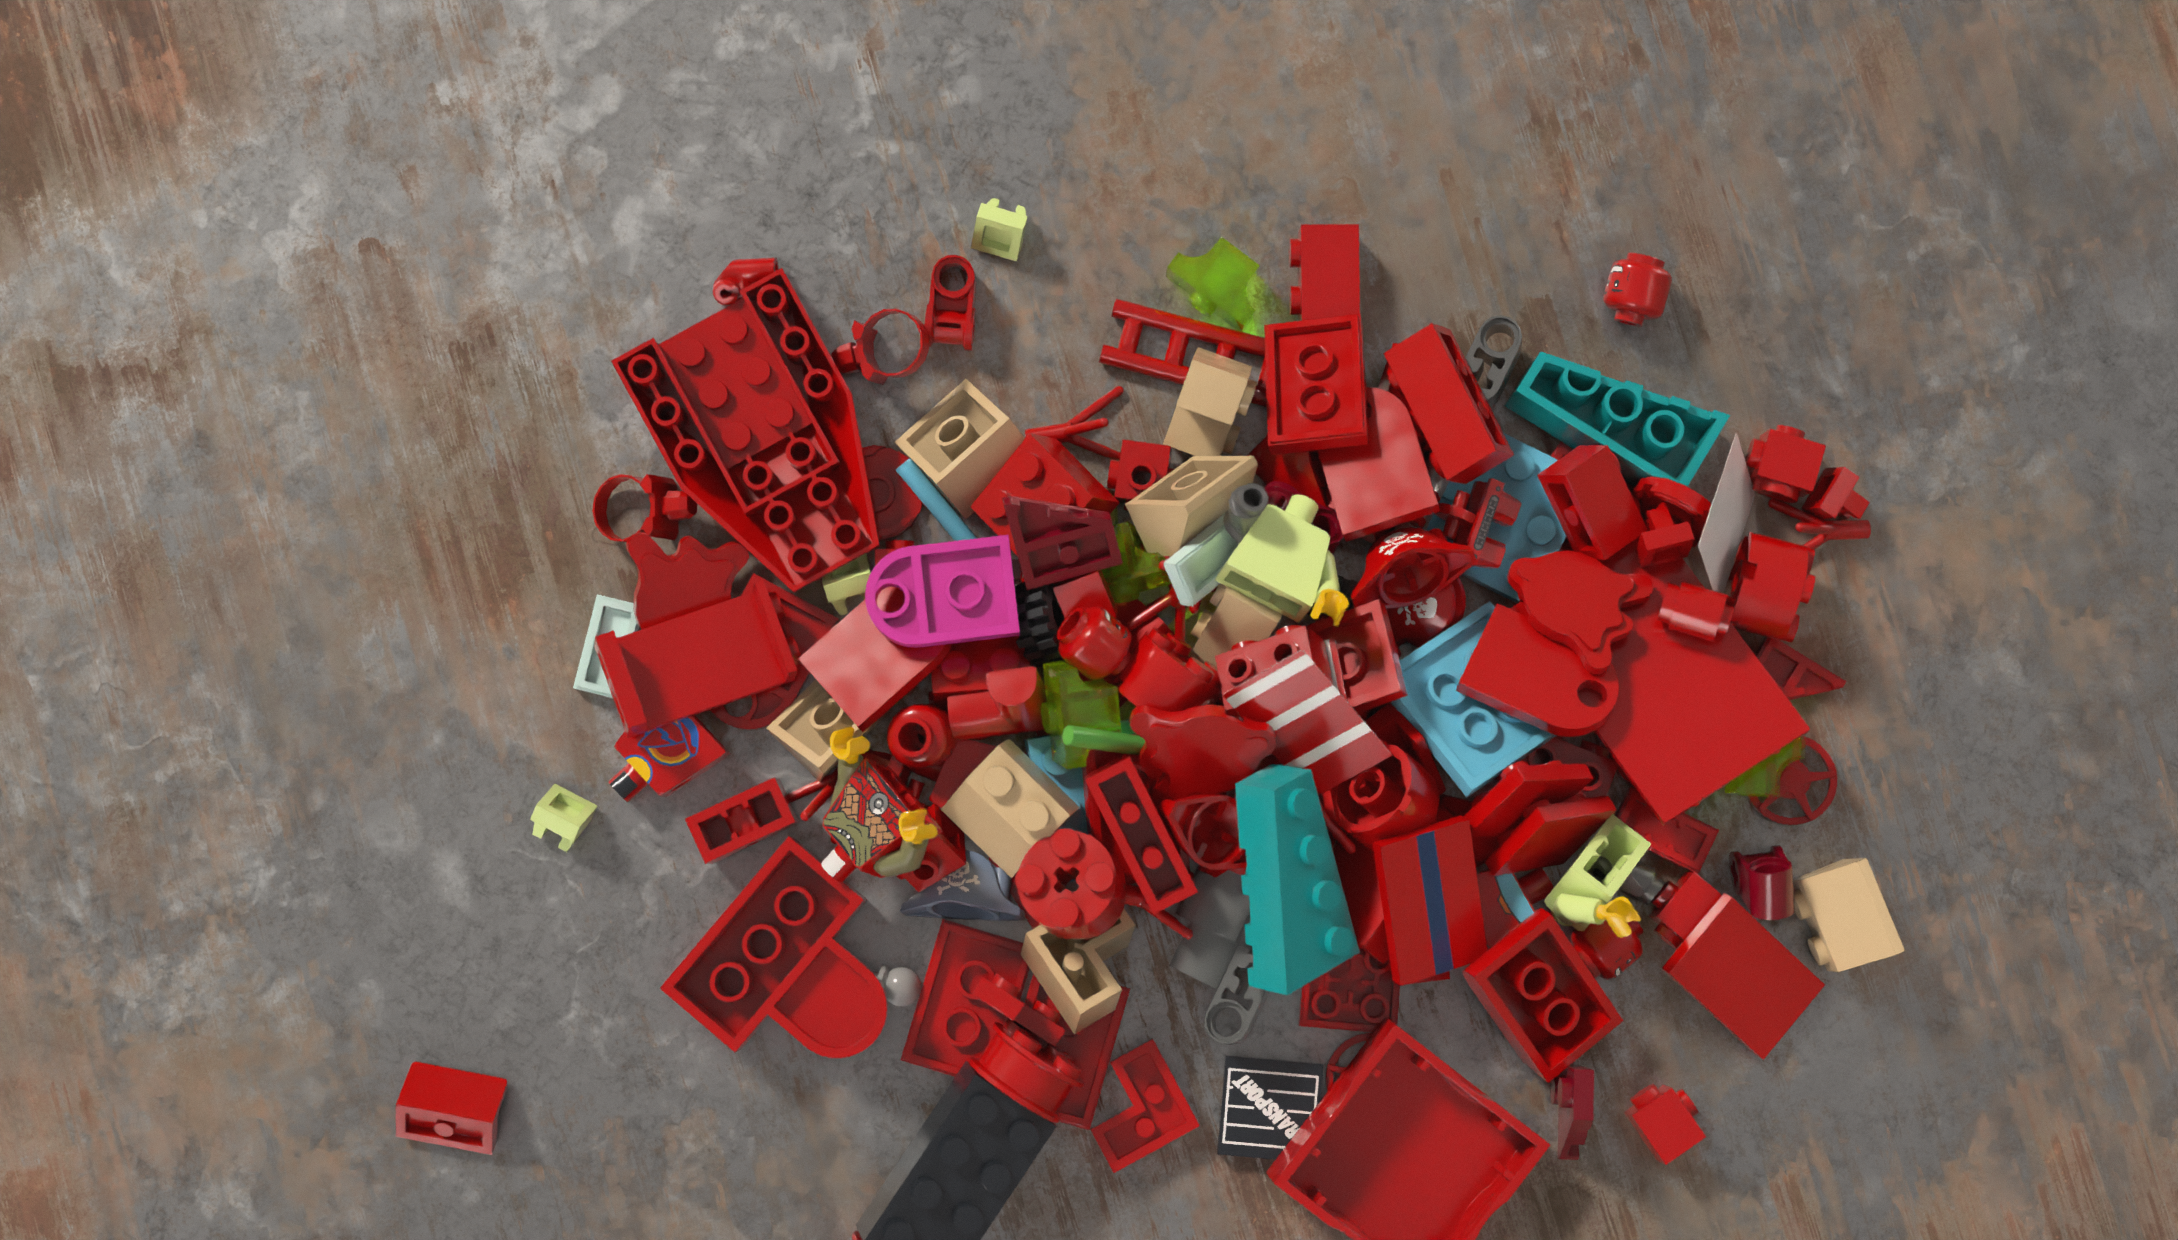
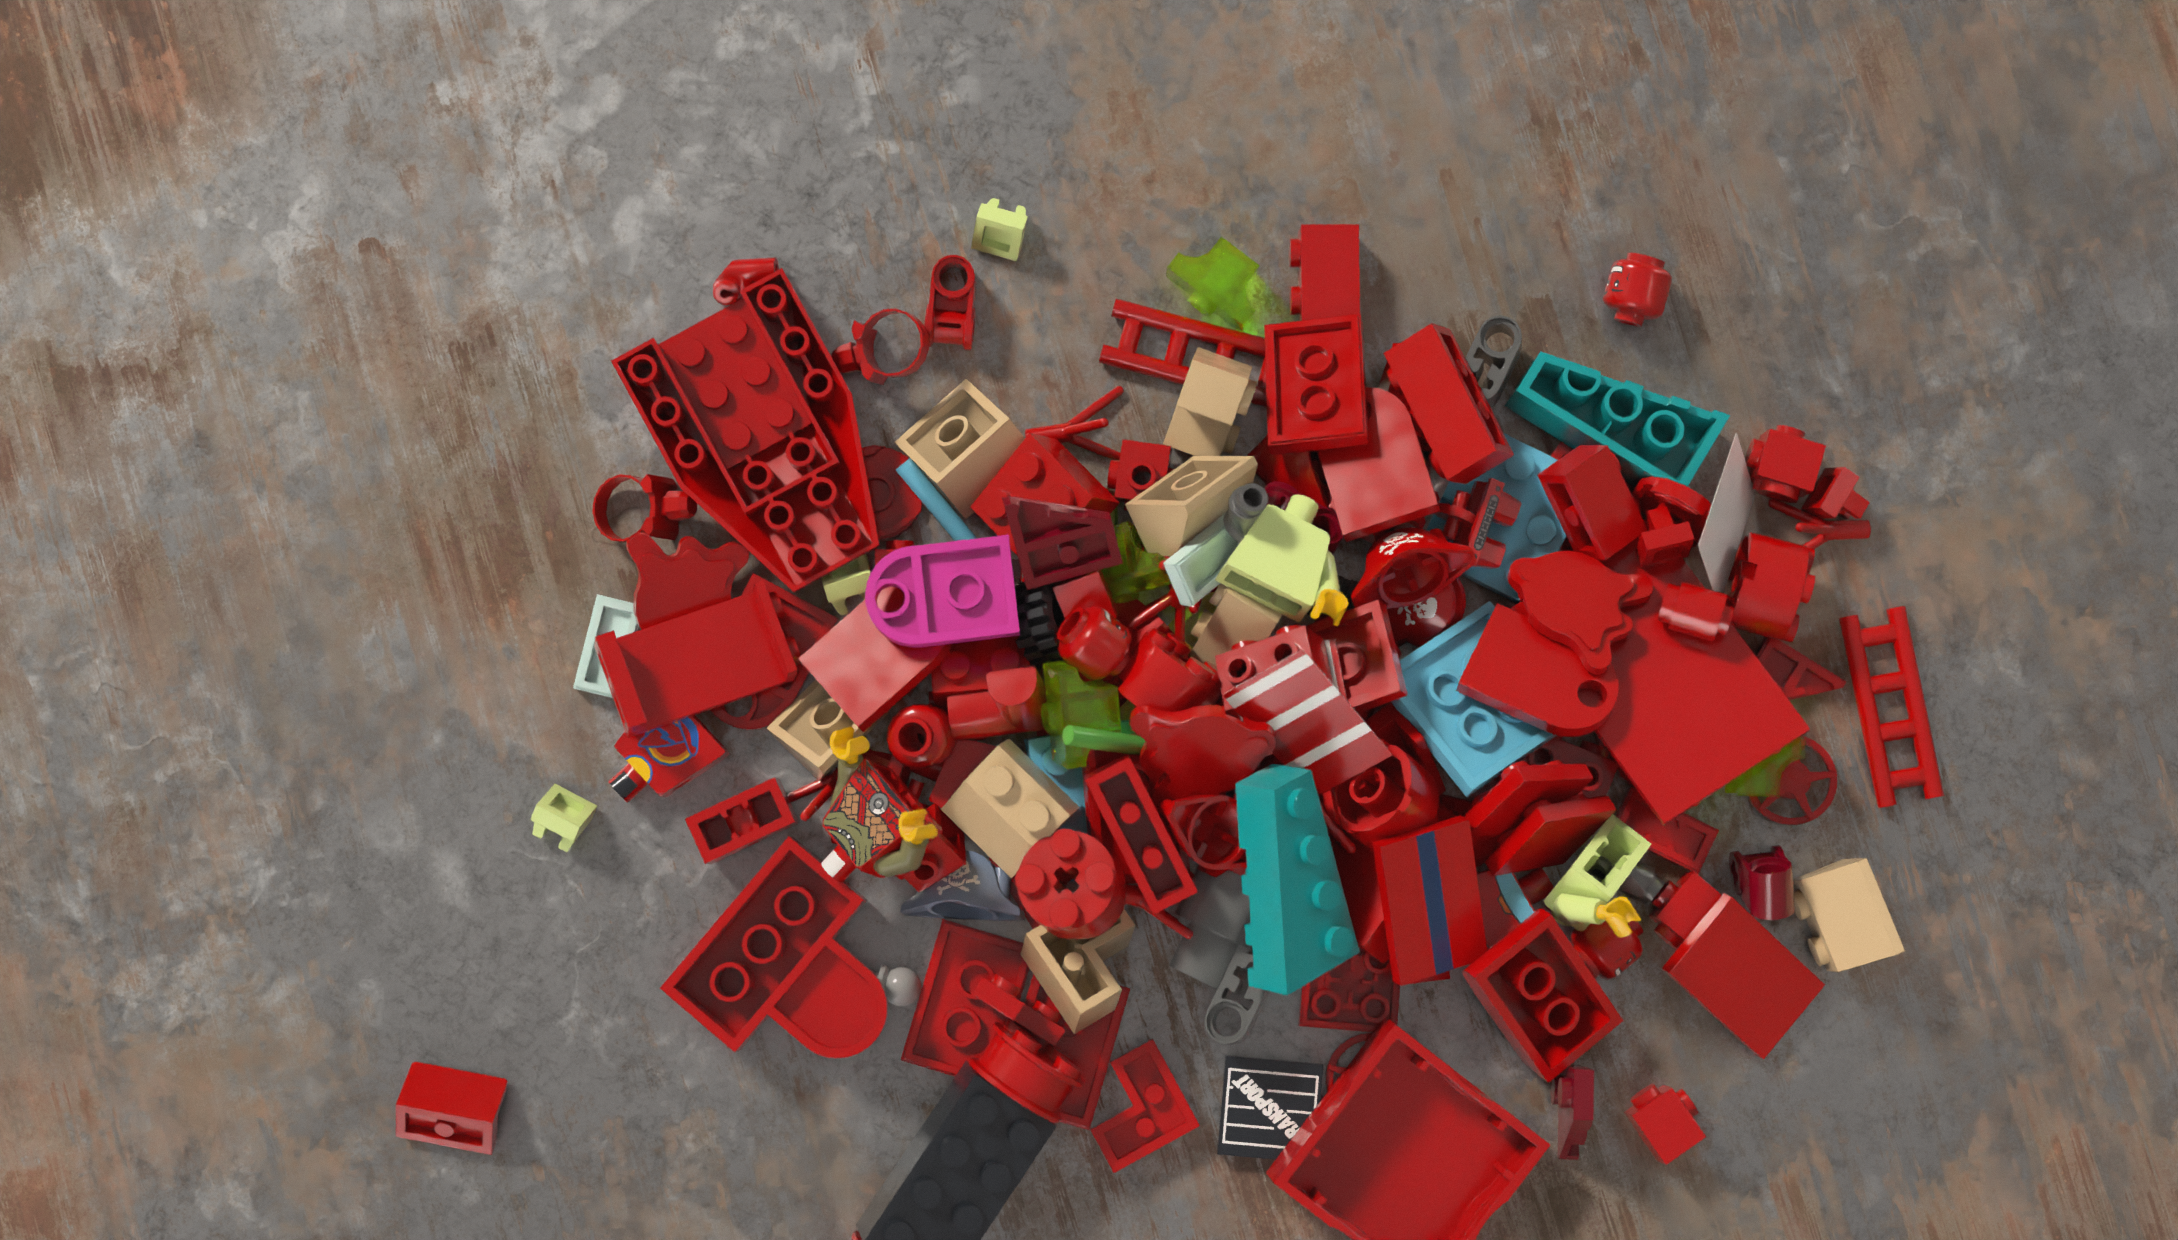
(1917, 724): none -> red bar

